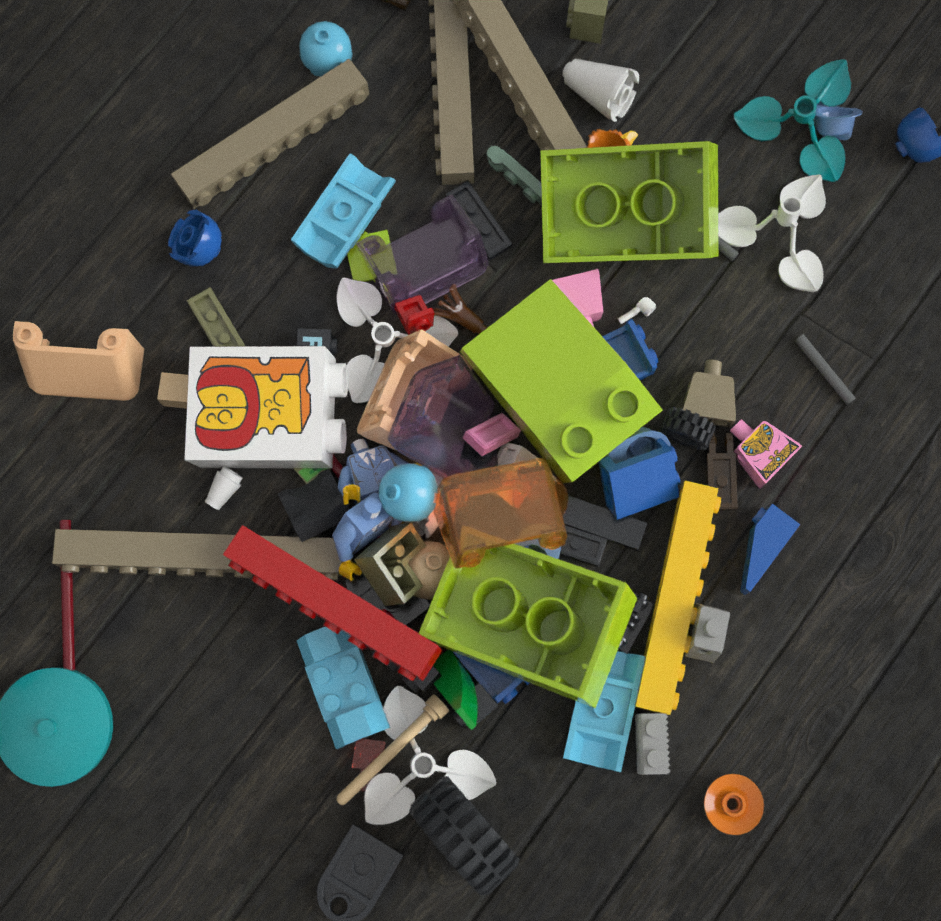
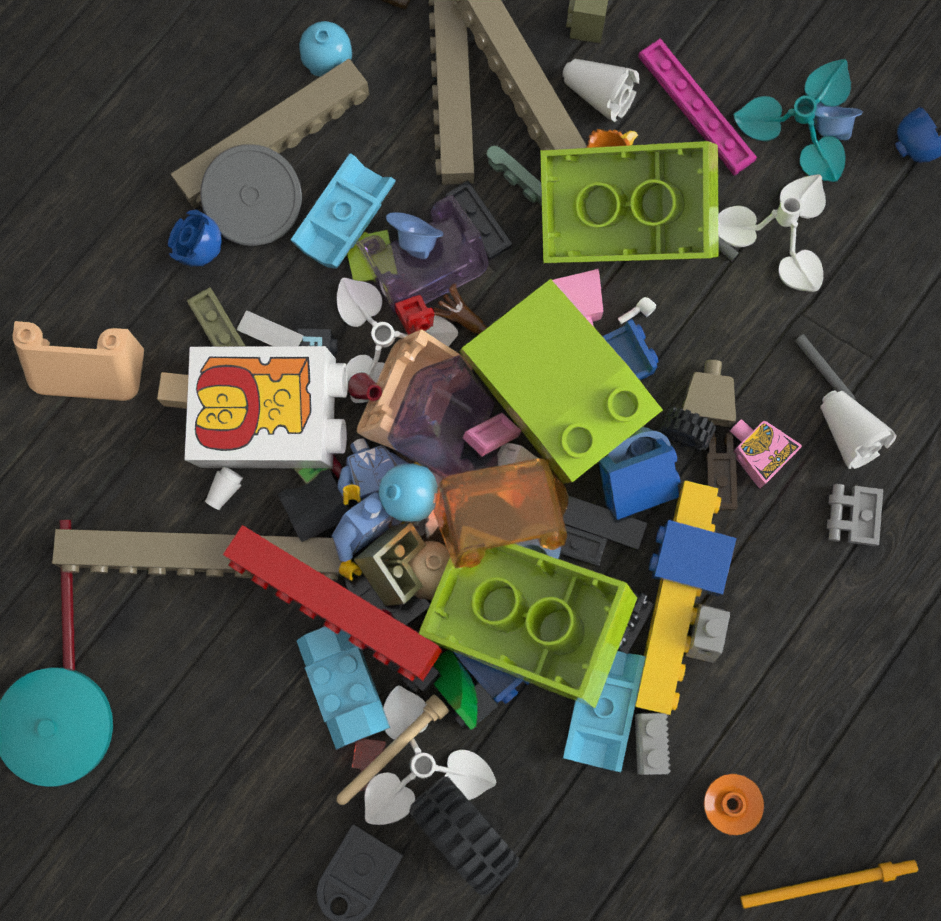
(251, 194): none -> dark grey brick
(268, 331): none -> white sticker
(363, 387): none -> dark red cone
(414, 234): none -> medium blue piece
(692, 557): none -> blue panel
(697, 106): none -> dark pink tile
(765, 542): blue slope -> none
(855, 429): none -> white cone
(865, 514): none -> light grey plate
(884, 872): none -> light orange bar

